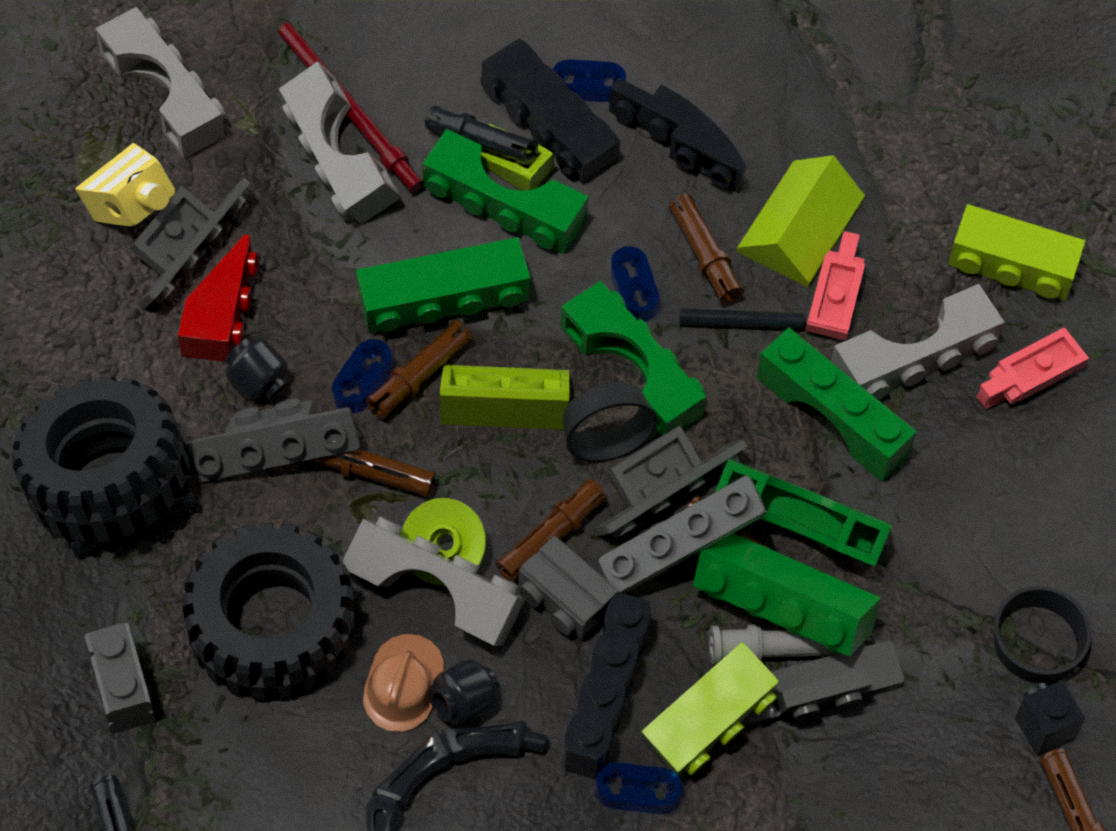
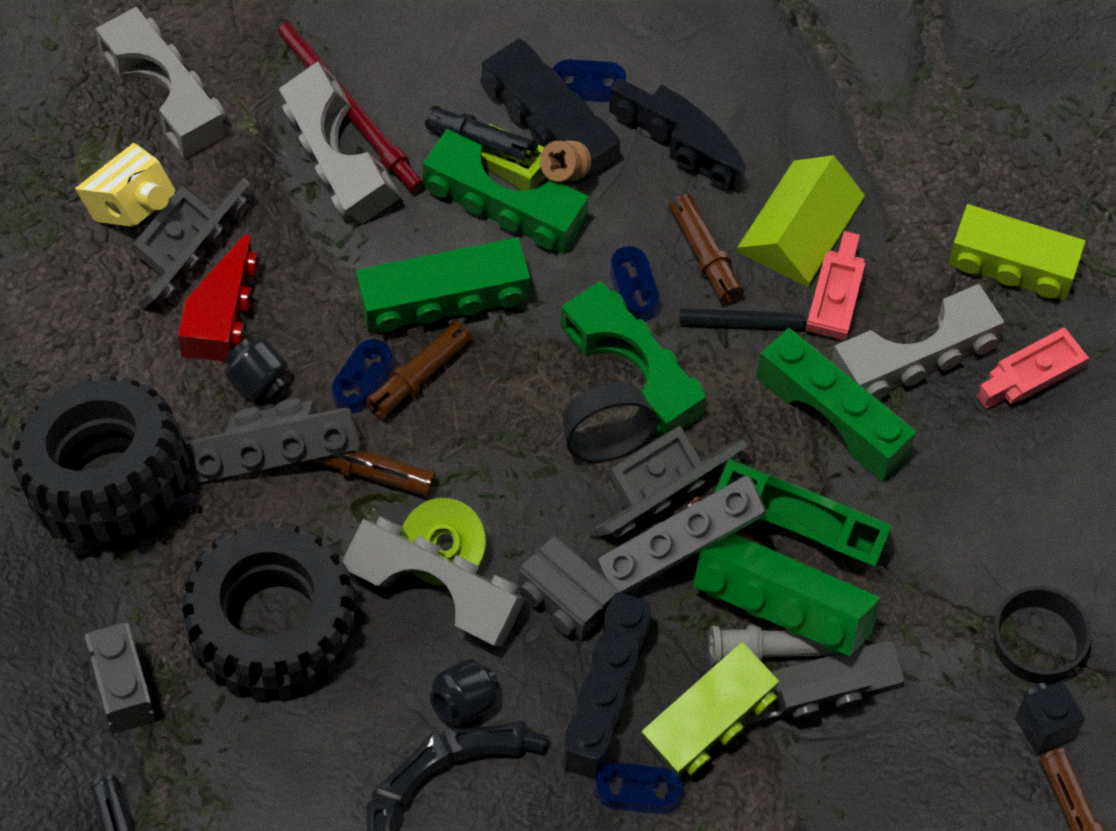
(401, 682): nougat piece -> none
(503, 397): lime slope -> none
(564, 518): reddish brown pin -> none
(576, 160): none -> medium nougat wheel

